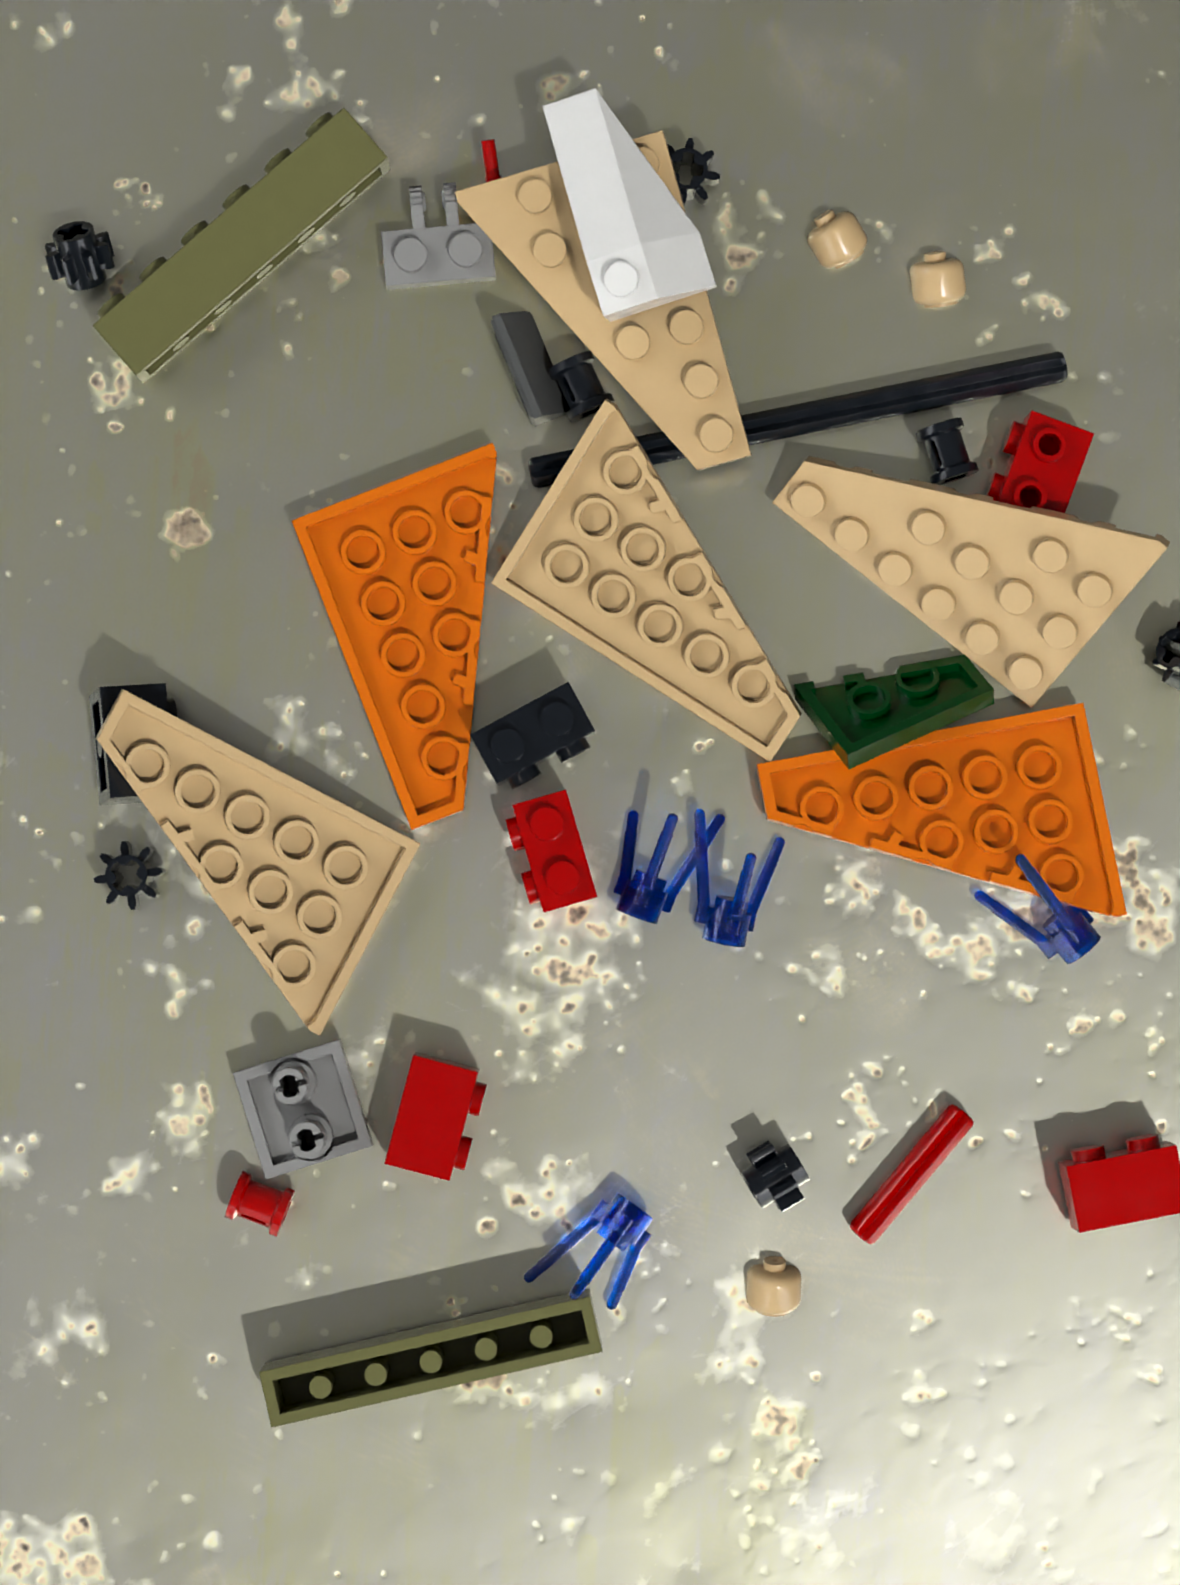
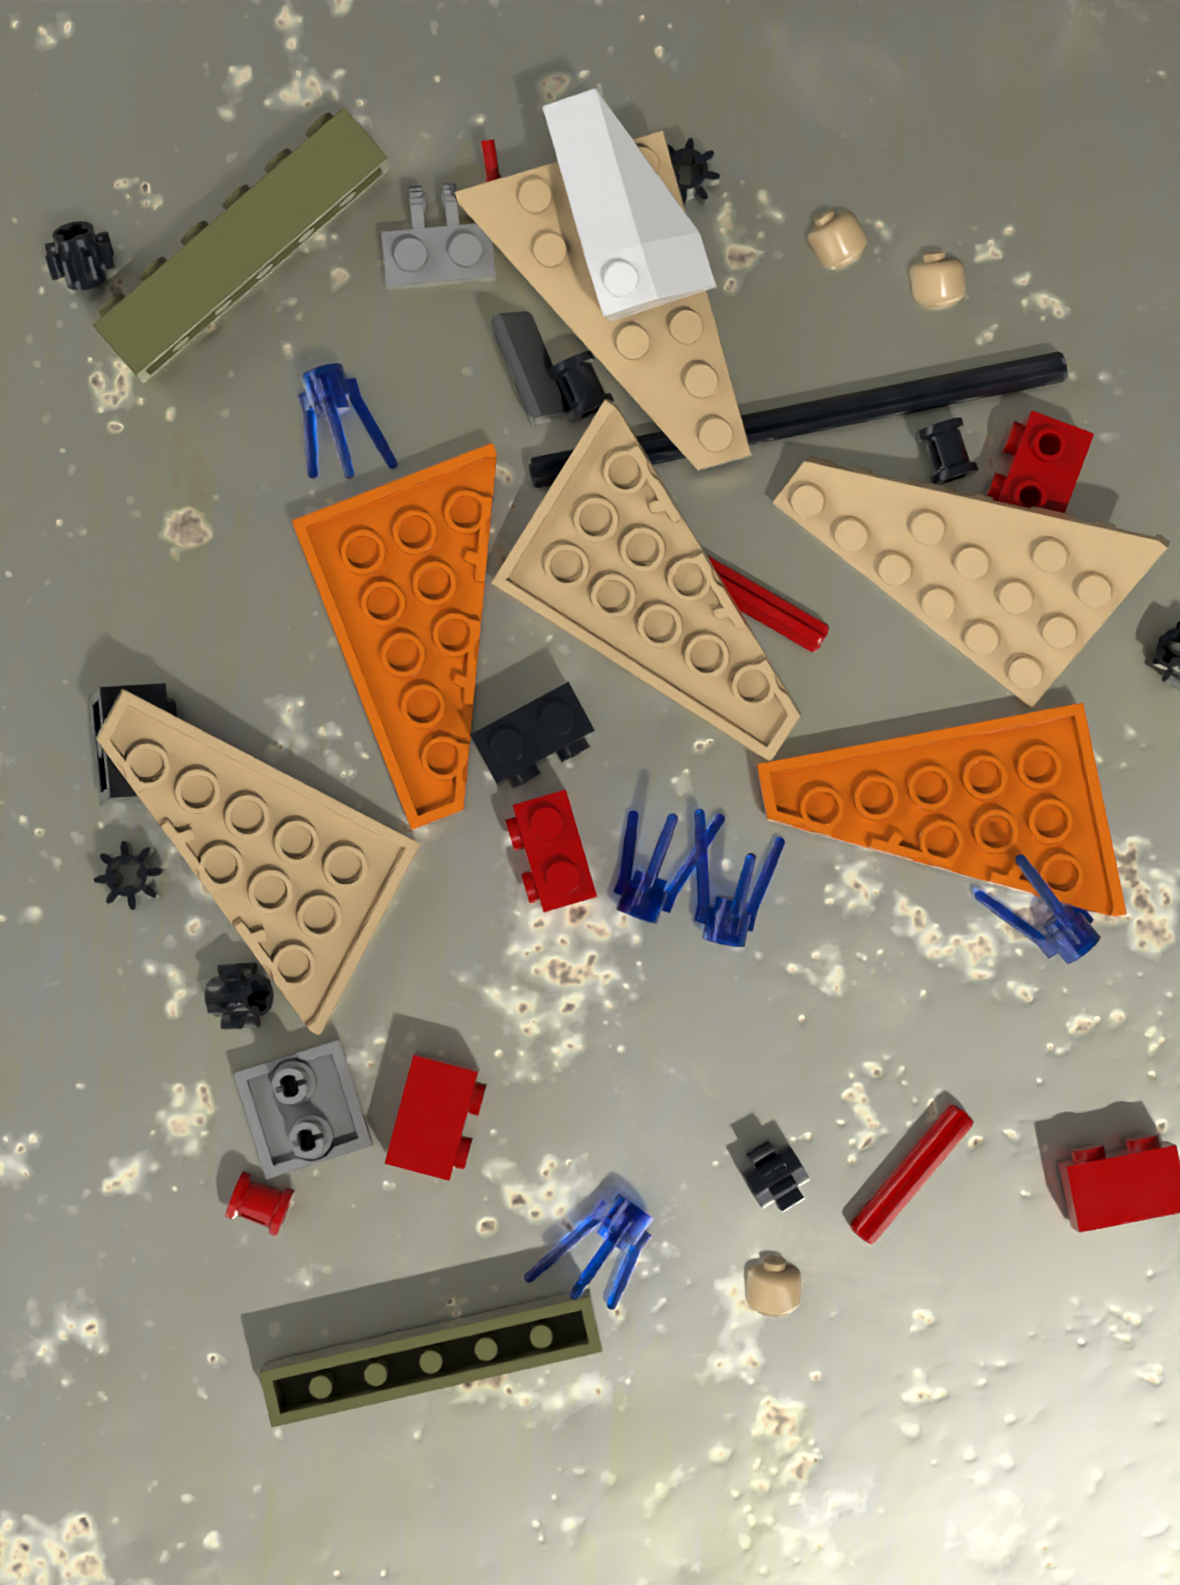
(239, 996): none -> black gear
(328, 394): none -> clear blue plant
(772, 609): none -> red axle
(885, 712): dark green wing -> none

